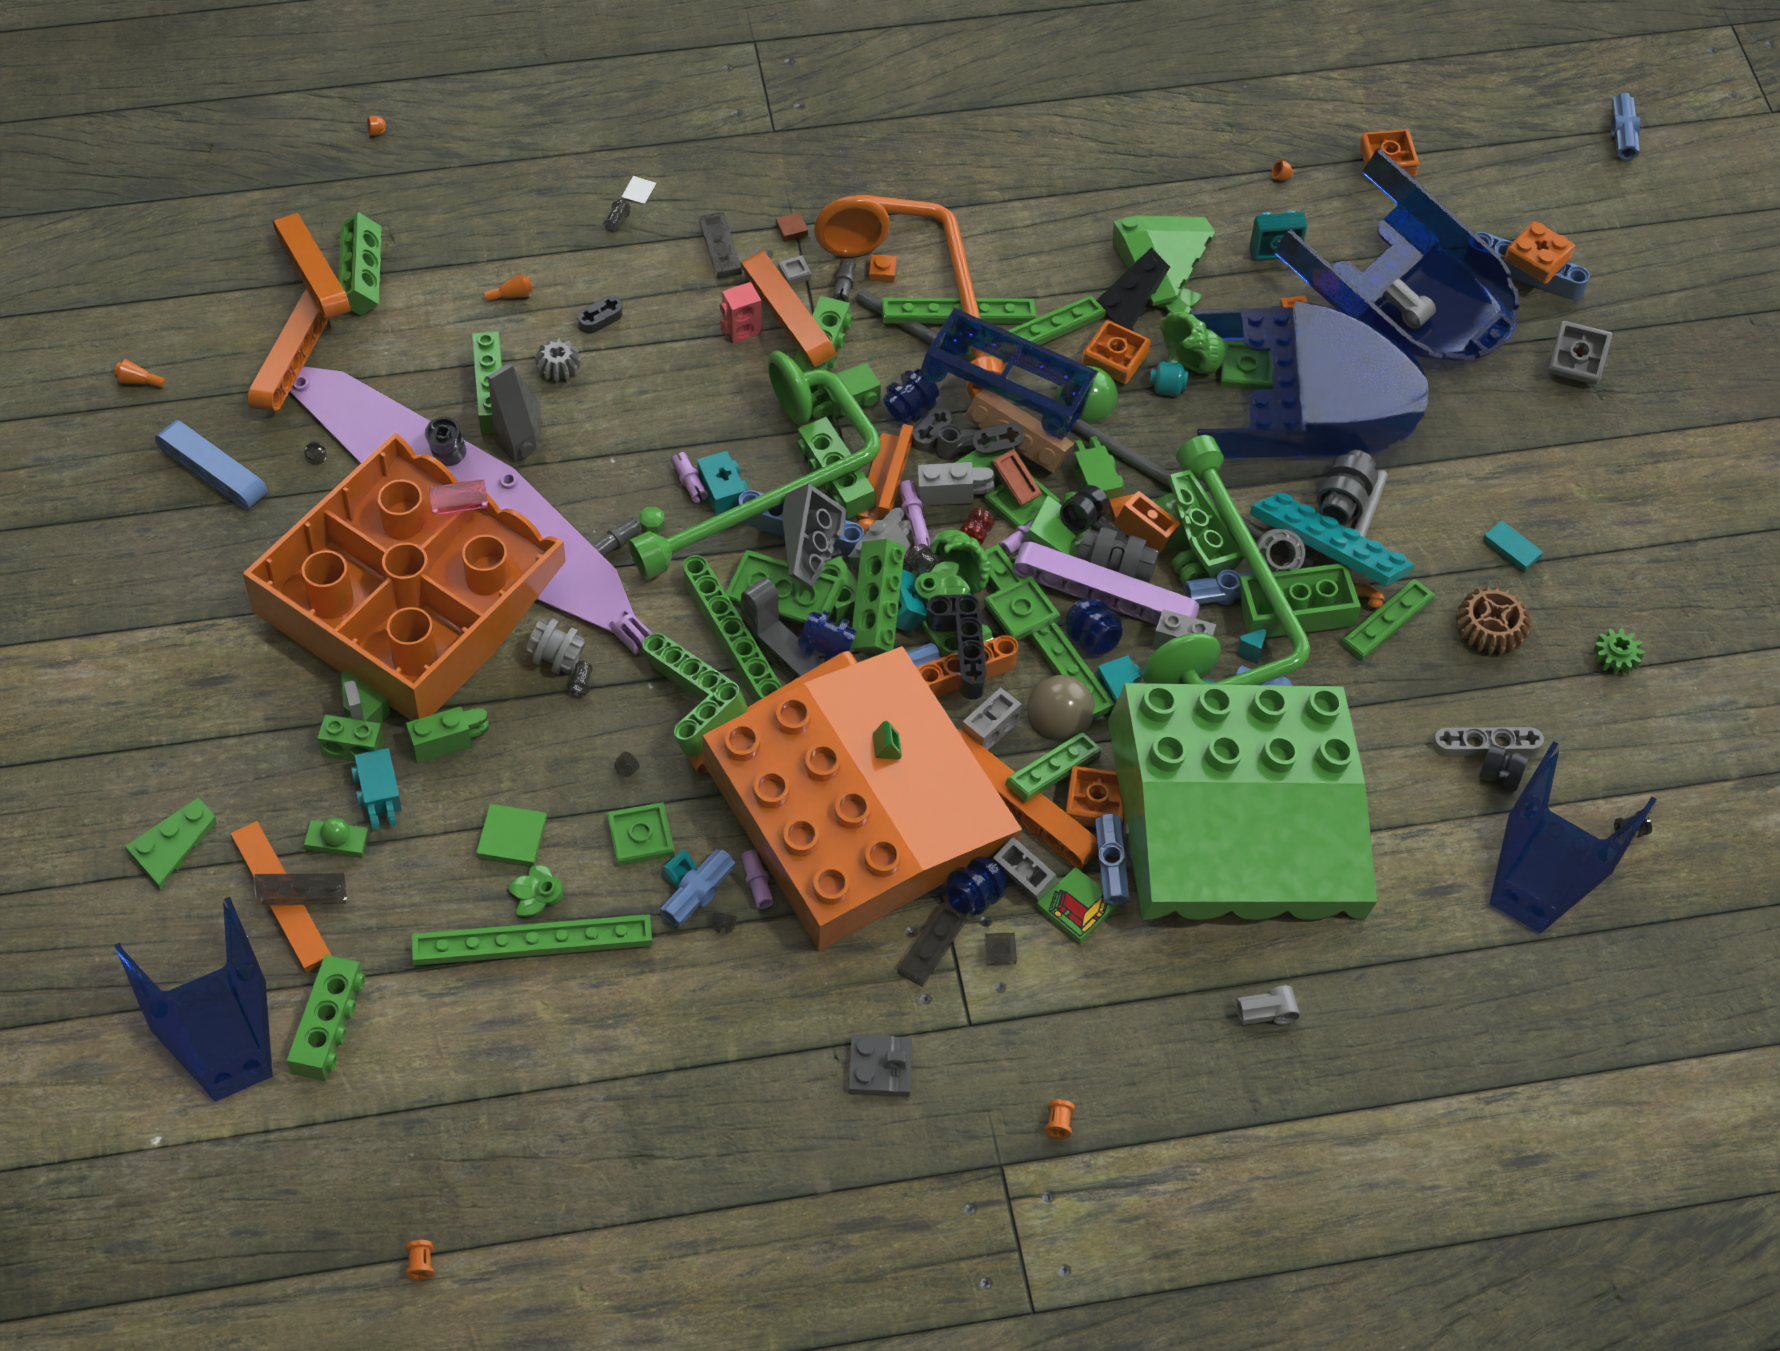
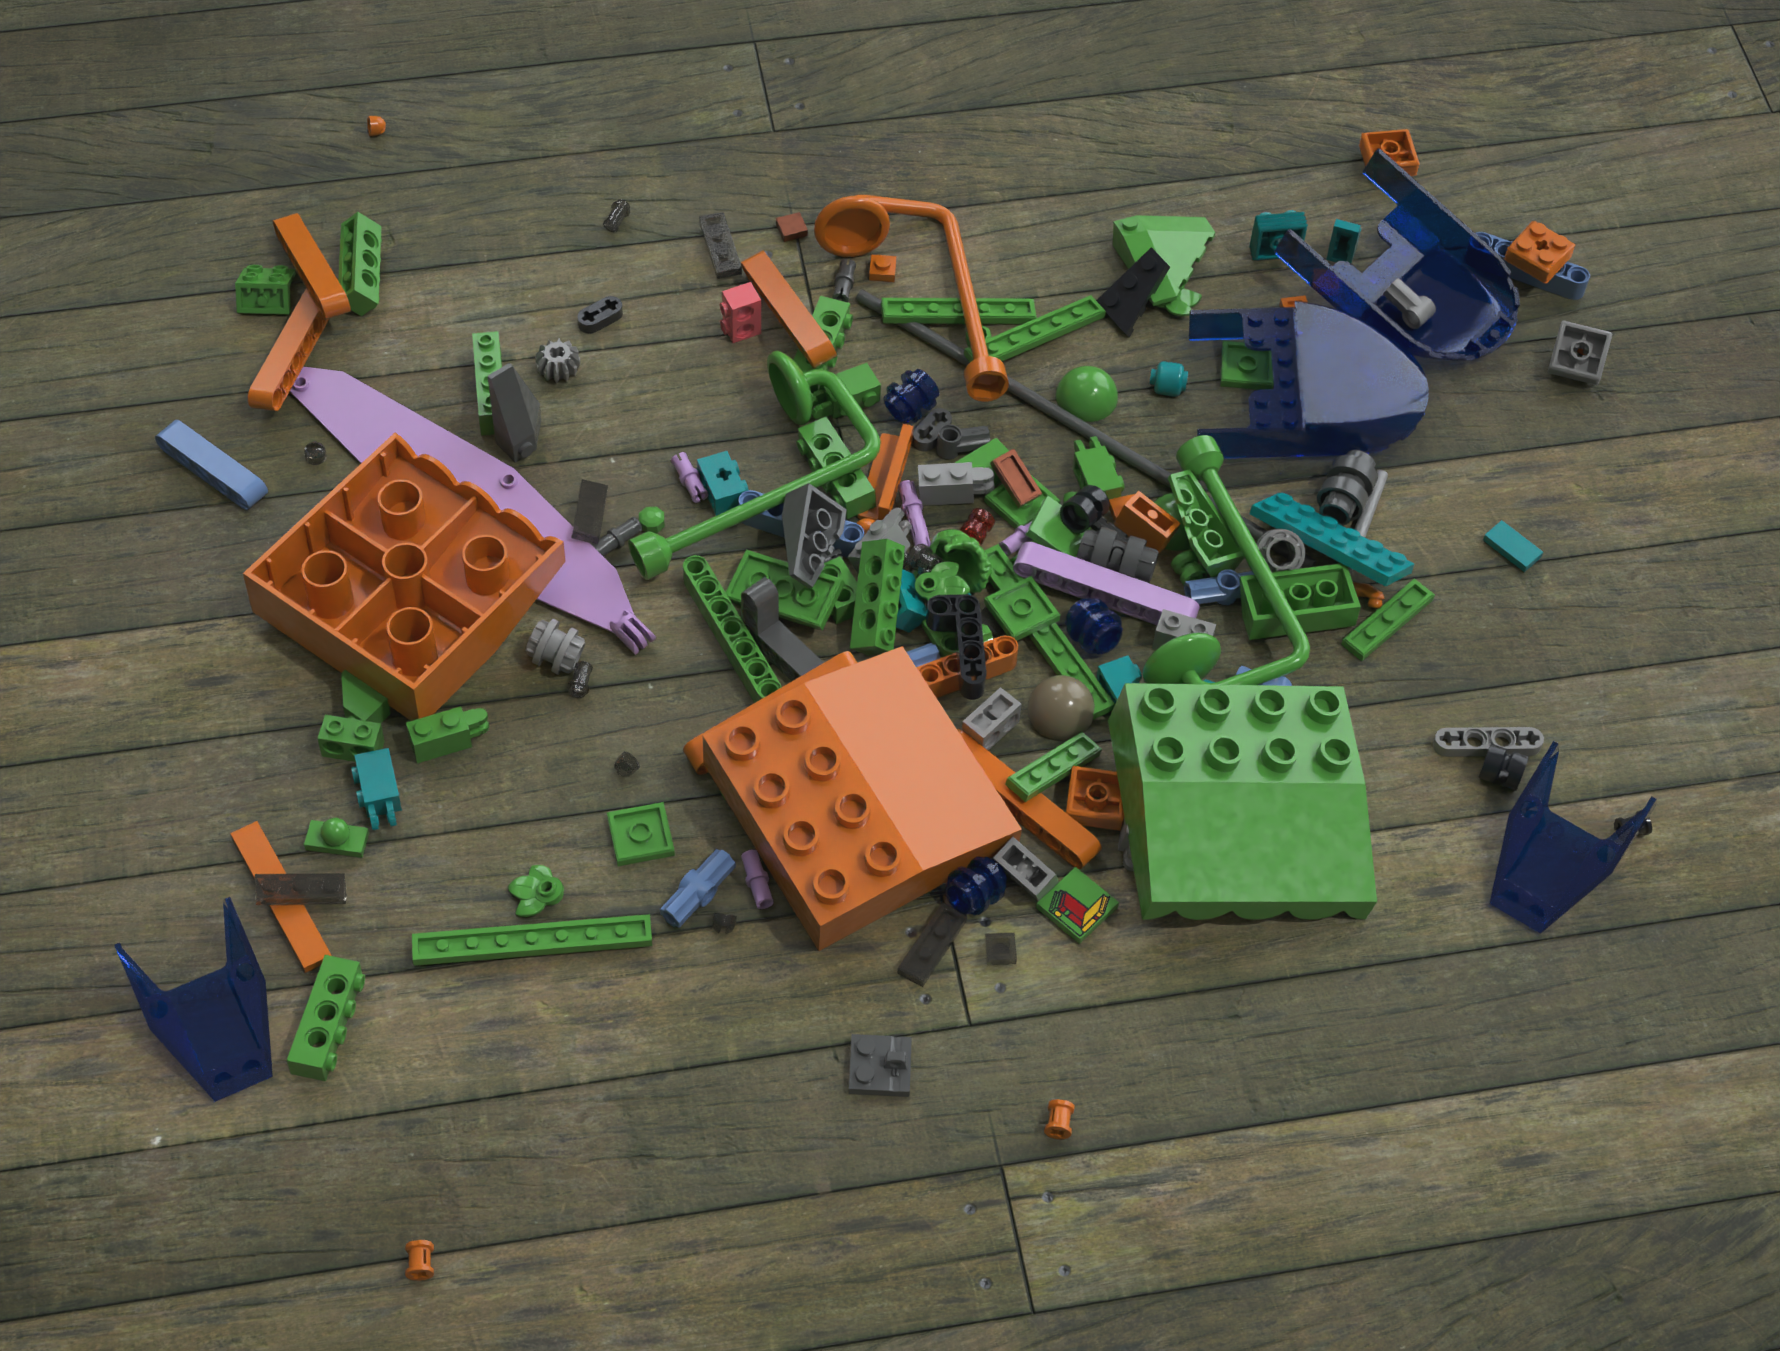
(130, 373): orange cone -> none
(167, 844): bright green wing -> none
(264, 289): none -> bright green bracket
(353, 700): light grey tile -> none
(445, 441): black wheel -> none
(458, 497): clear pink tile -> none
(511, 835): bright green tile -> none
(514, 288): orange cone -> none
(589, 511): none -> clear smoke tile
(638, 190): white sticker -> none
(677, 868): teal slope -> none
(719, 695): bright green beam -> none
(795, 270): light grey tile -> none
(826, 635): clear blue piece -> none
(887, 742): green slope -> none
(965, 330): clear blue windscreen -> none
(998, 432): dark grey beam -> none
(1044, 449): medium nougat brick -> none
(1112, 874): medium blue piece -> none
(1116, 351): orange brick -> none
(1192, 343): bright green hair -> none
(1251, 645): teal slope -> none
(1276, 1005): light grey piece -> none
(1281, 170): orange hinge -> none
(1343, 241): none -> teal arch
(1492, 628): medium nougat gear -> none
(1618, 651): bright green gear -> none
(1625, 126): medium blue piece -> none

